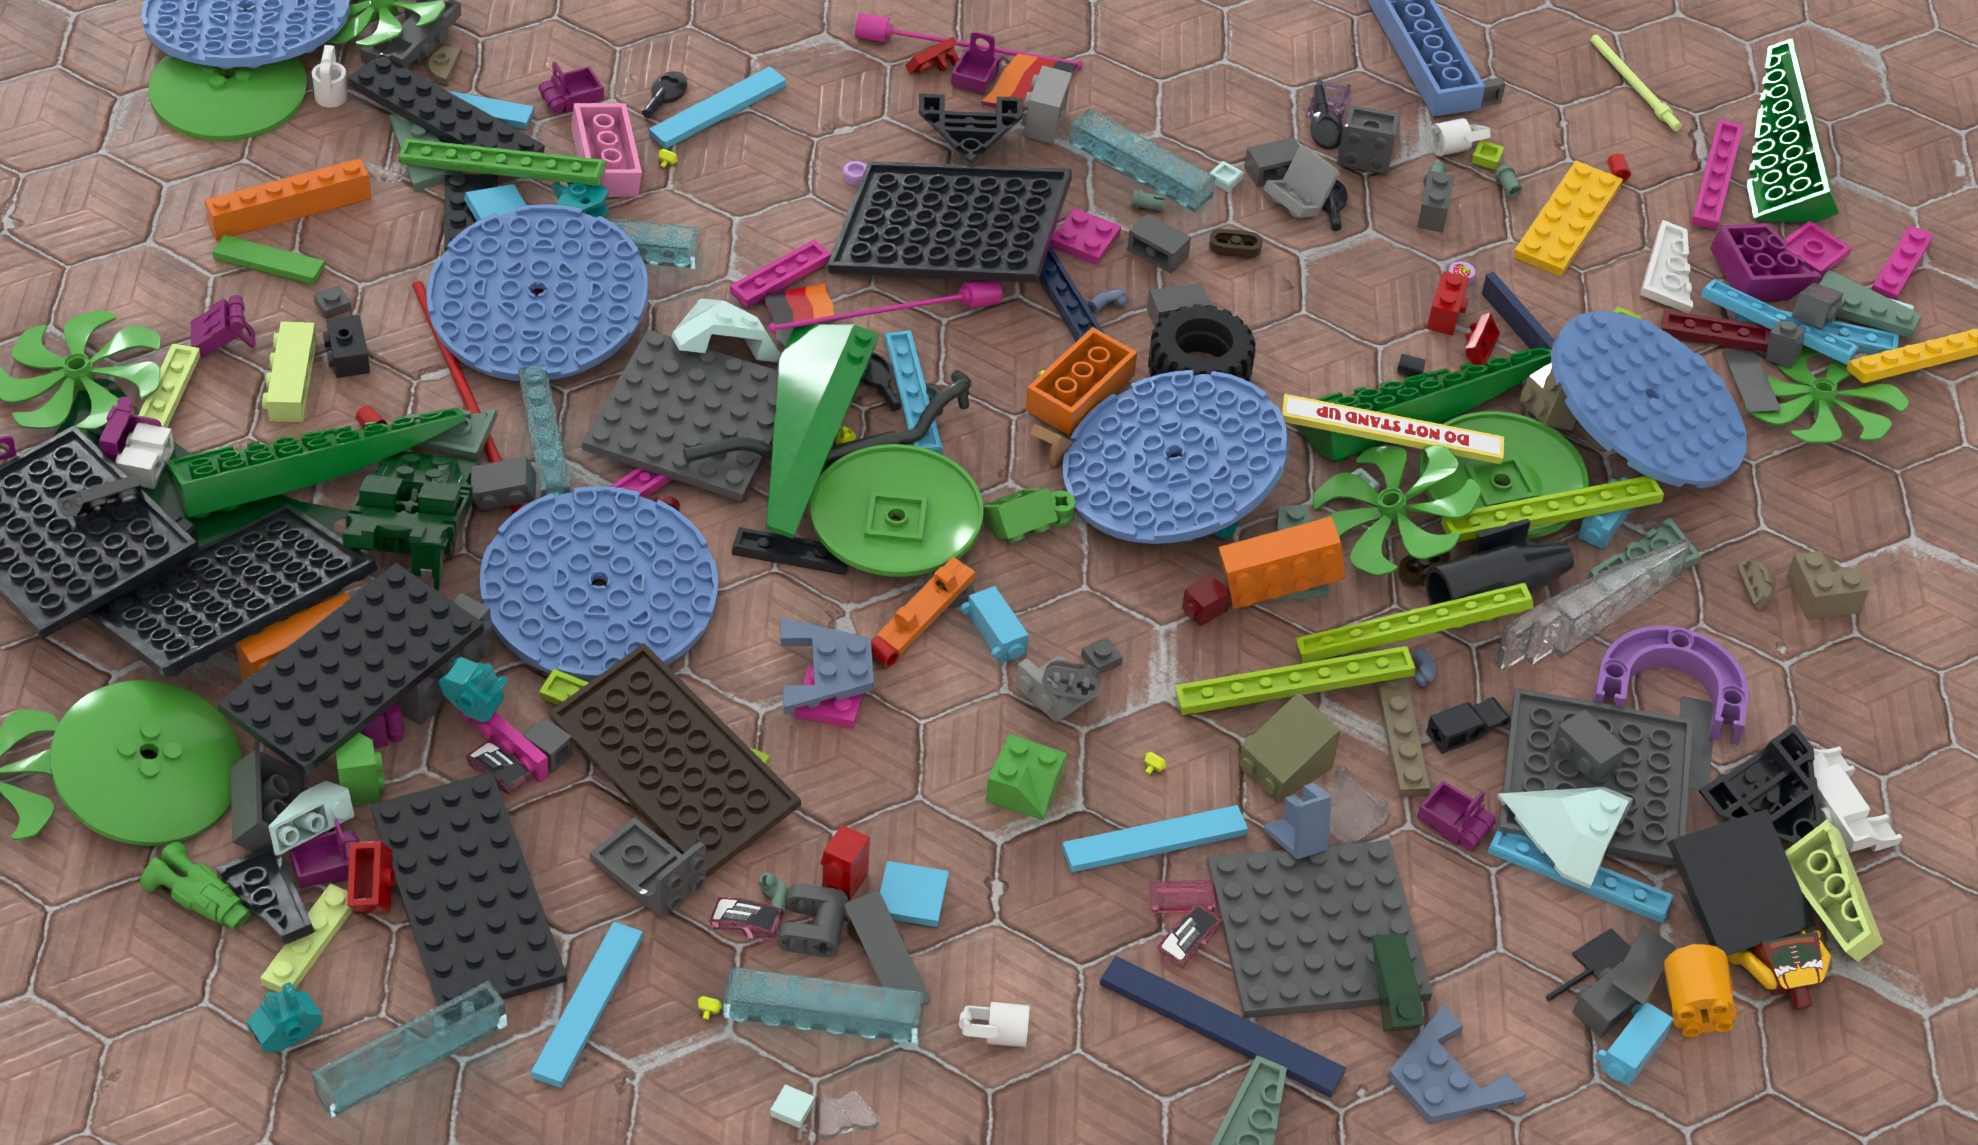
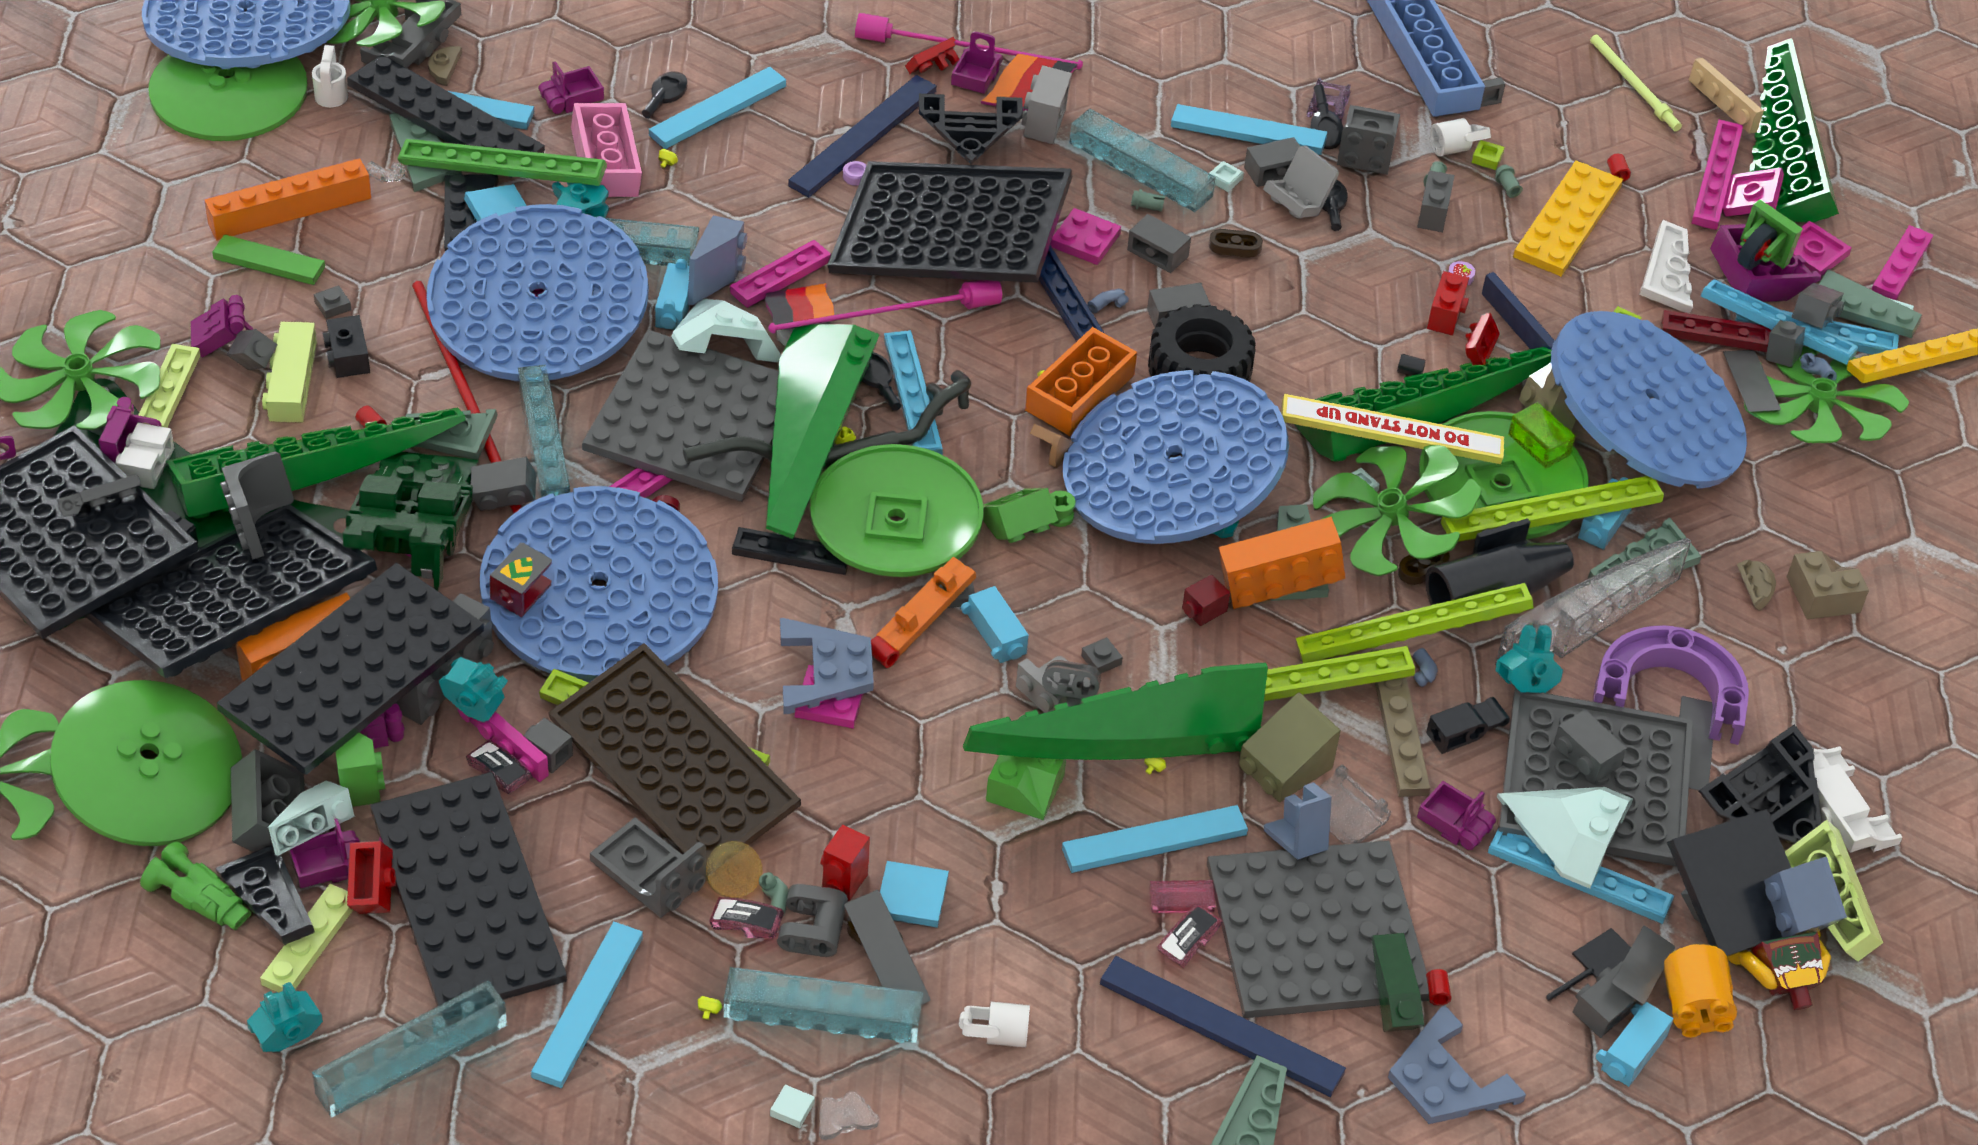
(252, 349): none -> dark grey brick
(253, 490): none -> dark grey bracket
(519, 579): none -> piece
(673, 296): none -> medium azure brick
(716, 258): none -> sand blue slope
(733, 869): none -> clear yellow piece
(860, 137): none -> dark blue tile
(1170, 719): none -> green wedge
(1245, 127): none -> medium azure tile
(1438, 987): none -> red hinge
(1531, 662): none -> teal hinge
(1541, 435): none -> clear neon green brick
(1726, 95): none -> tan plate
(1749, 187): none -> dark pink plate
(1767, 237): none -> bright green plate
(1805, 898): none -> sand blue slope
(1817, 366): none -> sand blue arm

